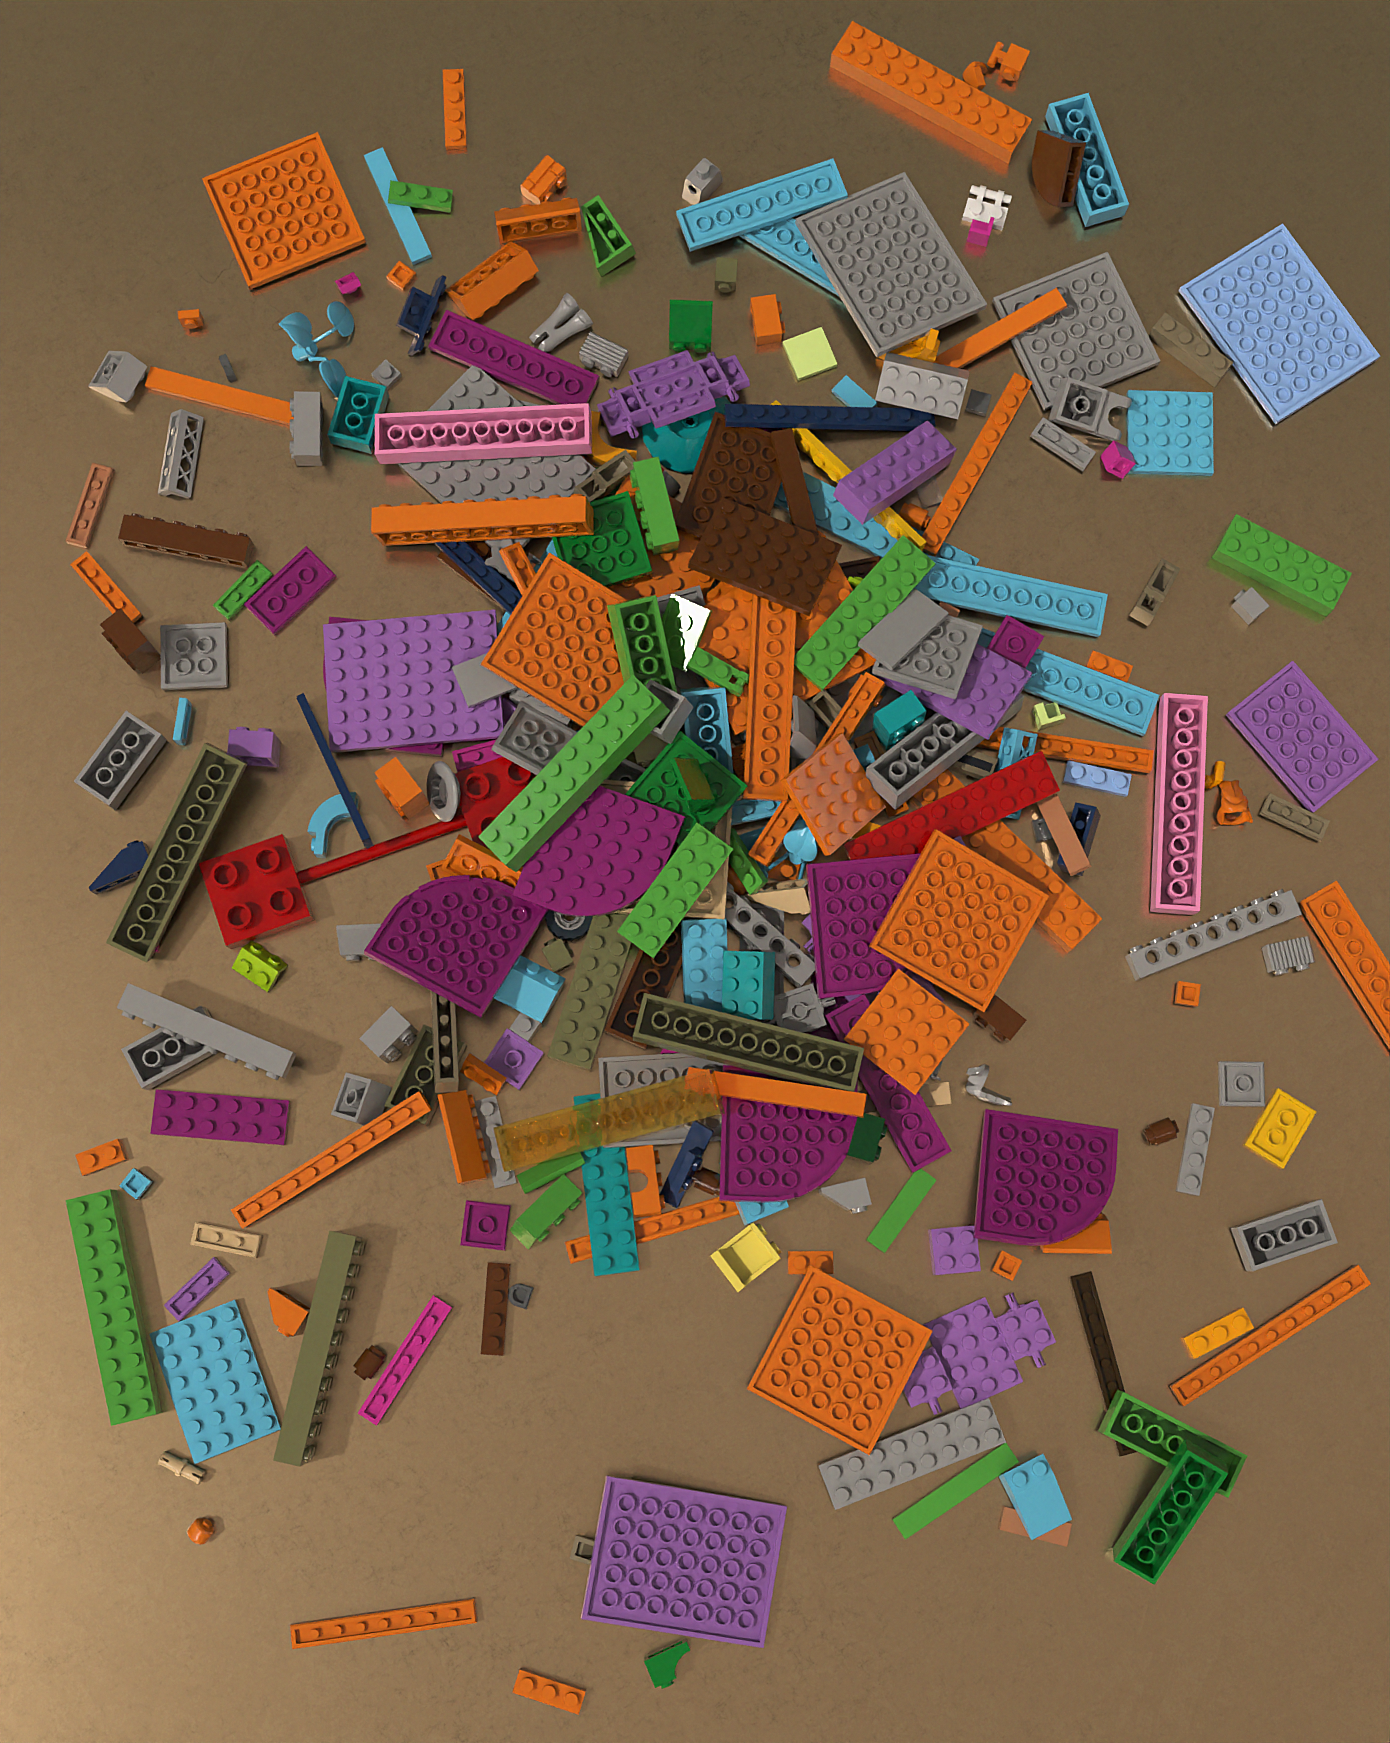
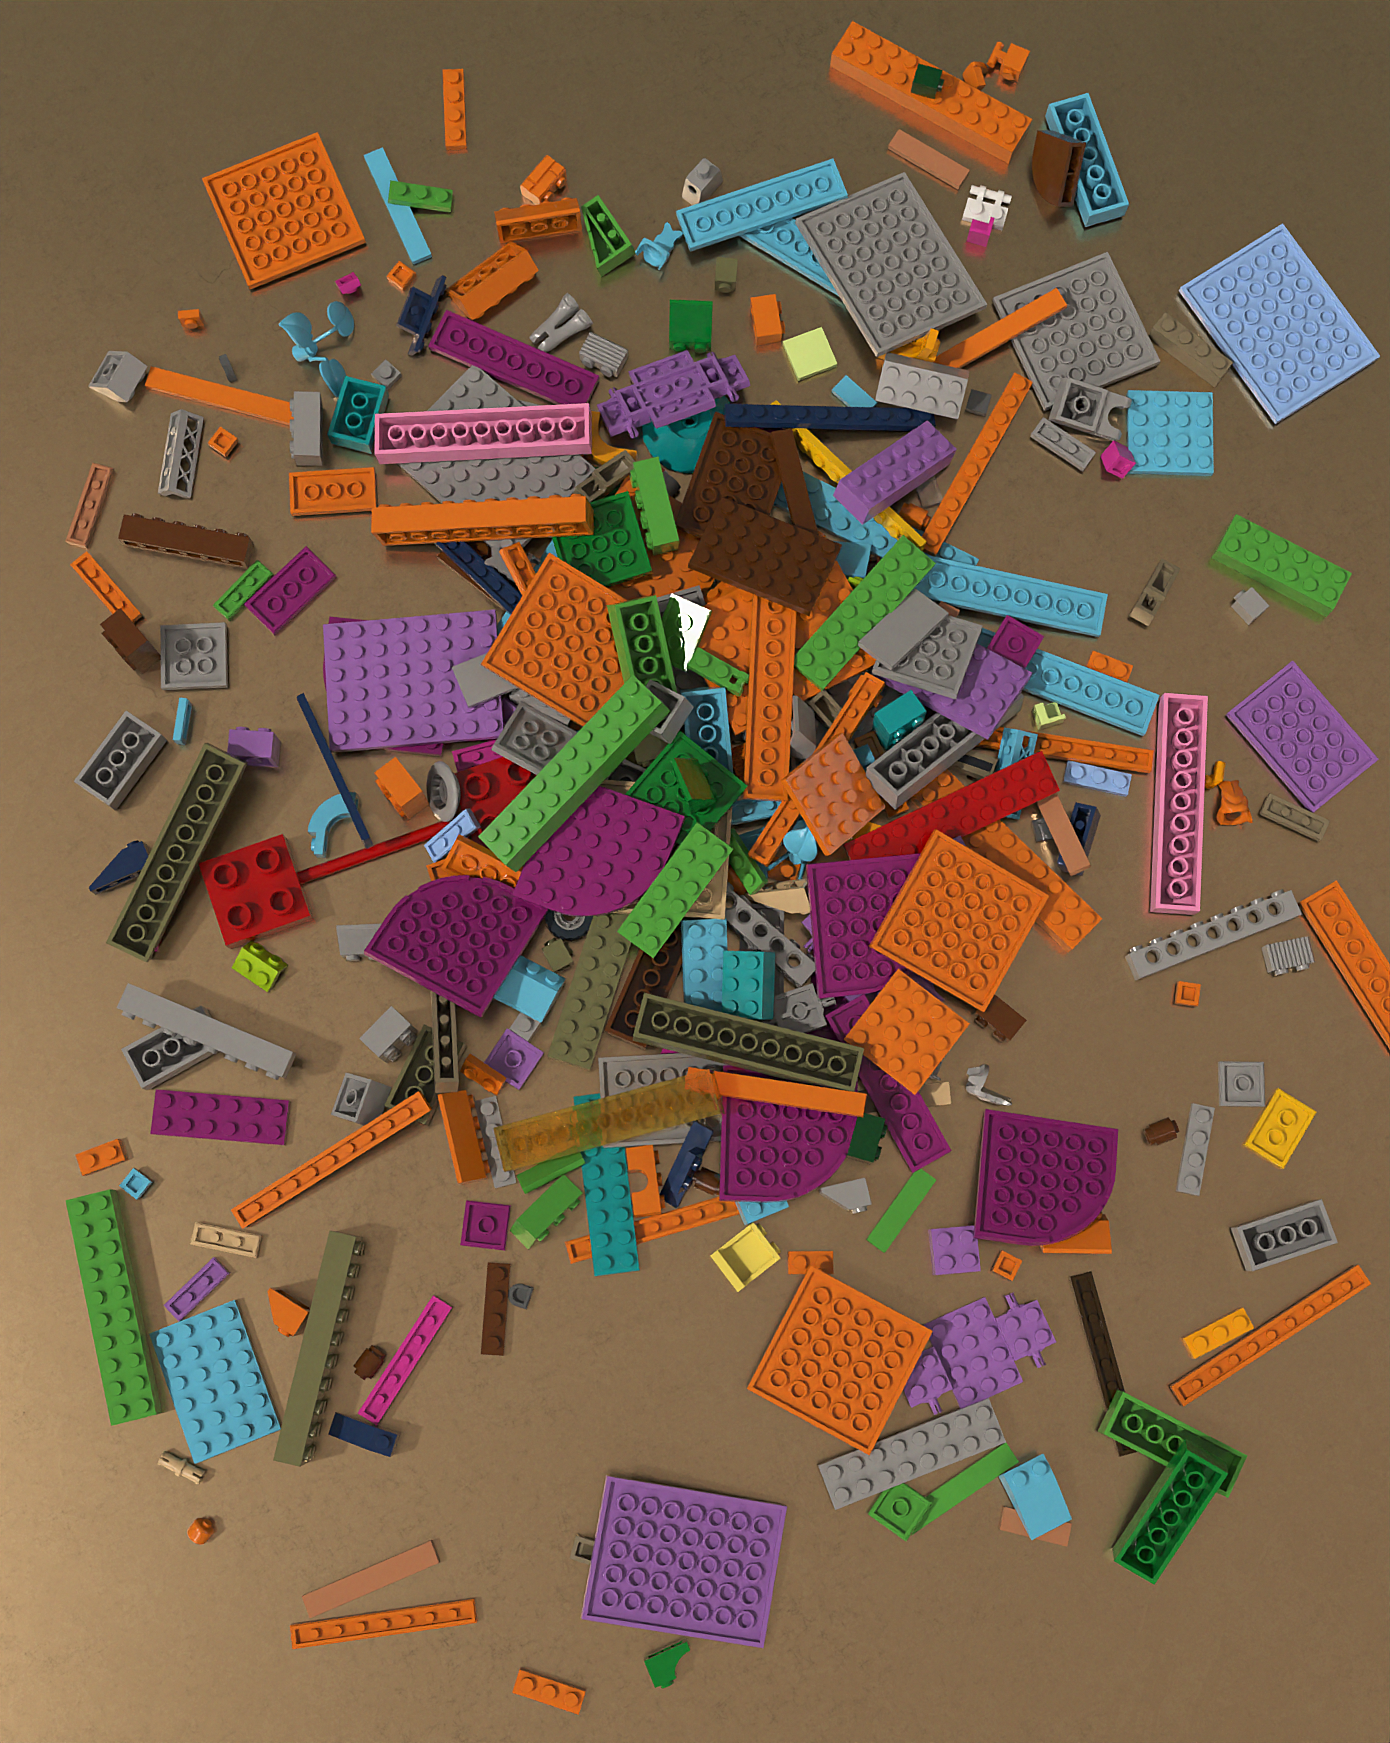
(223, 441): none -> orange plate
(332, 491): none -> orange plate
(364, 1434): none -> dark blue slope
(370, 1579): none -> nougat tile
(442, 842): none -> light blue tile
(659, 250): none -> medium azure hair
(854, 559): none -> medium azure tile
(900, 1510): none -> bright green tile
(927, 81): none -> dark green brick
(928, 159): none -> nougat tile

